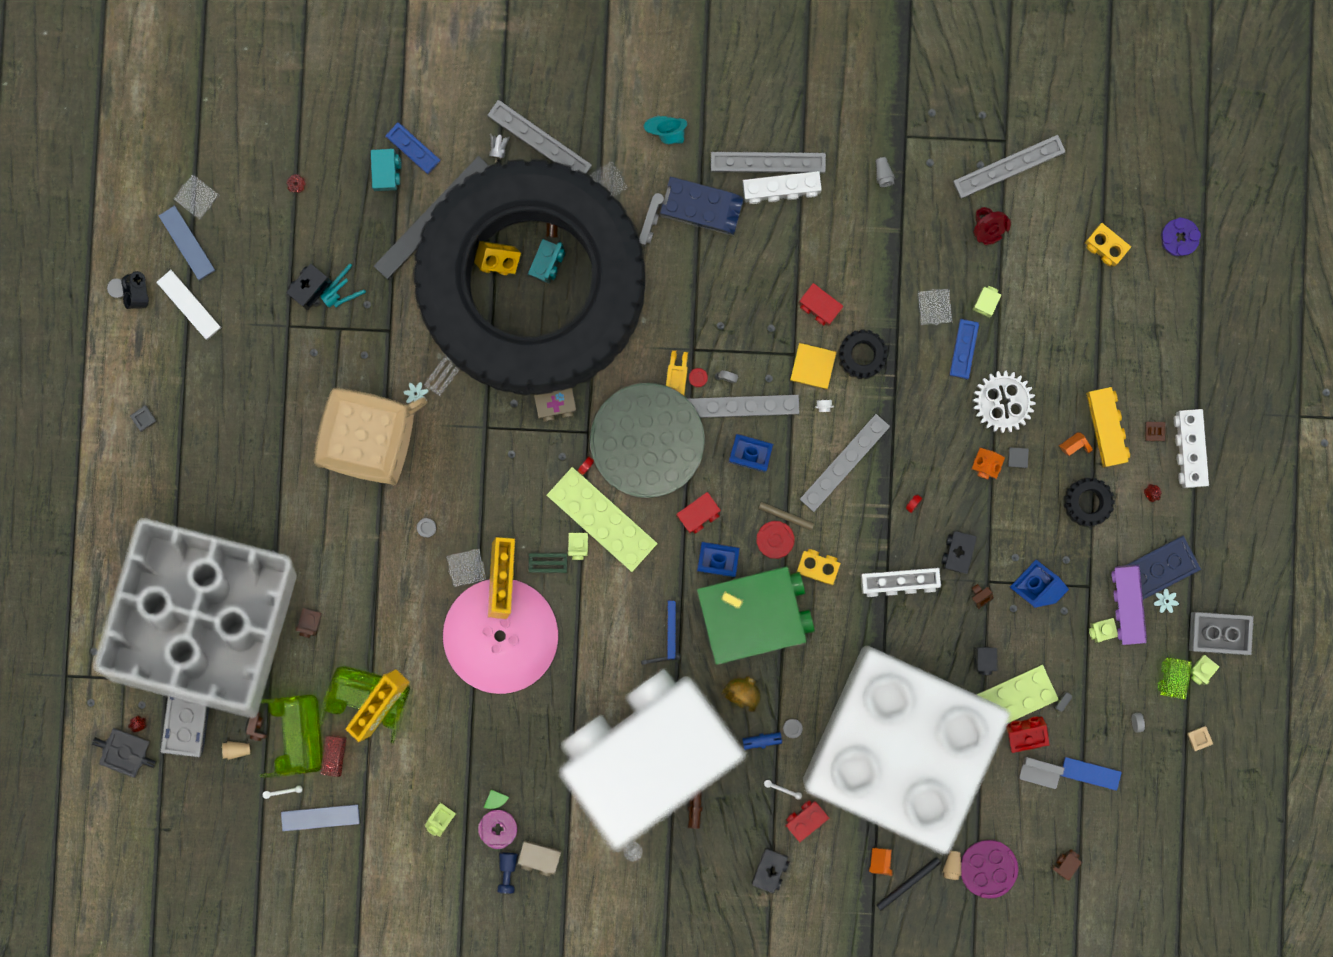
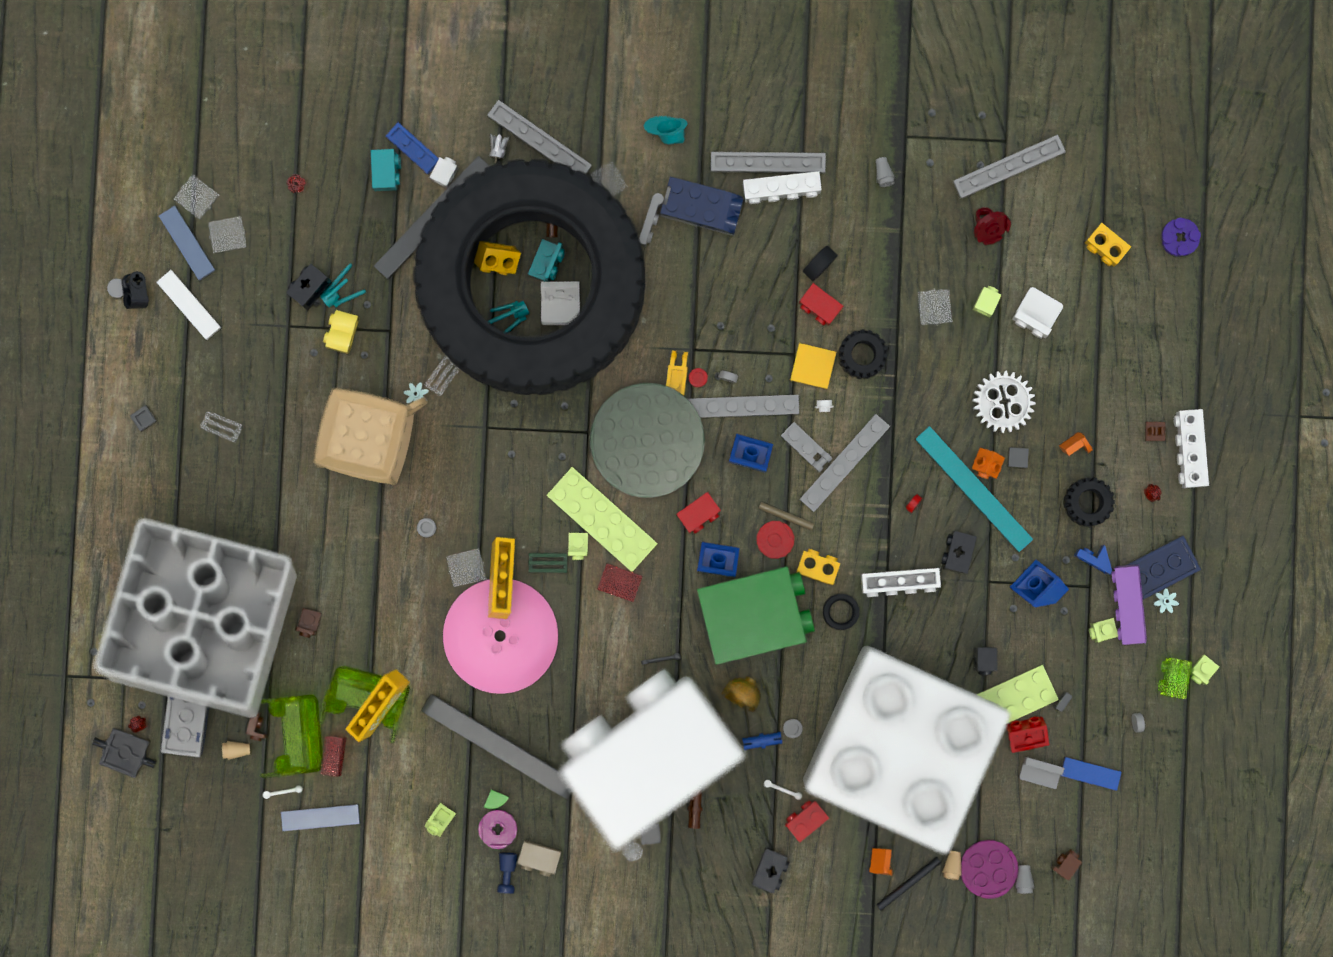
(227, 234): none -> clear piece
(236, 432): none -> clear tile
(341, 331): none -> light yellow brick
(444, 172): none -> white brick
(496, 745): none -> beam
(518, 310): none -> teal plant
(555, 404): dark tan brick -> none
(559, 302): none -> white bracket
(585, 466): red tile -> none
(619, 582): none -> clear red plate
(651, 835): none -> dark grey tile
(671, 629): blue tile -> none
(732, 600): light yellow tile -> none
(806, 446): none -> light grey plate
(820, 263): none -> black tyre
(855, 611): none -> black tyre
(964, 349): blue tile -> none
(974, 489): none -> teal tile
(981, 596): reddish brown tile -> none
(1024, 880): none -> light grey cone
(1037, 313): none -> white bracket
(1100, 561): none -> blue slope
(1107, 427): yellow brick -> none
(1199, 738): tan plate -> none
(1221, 633): light grey brick -> none

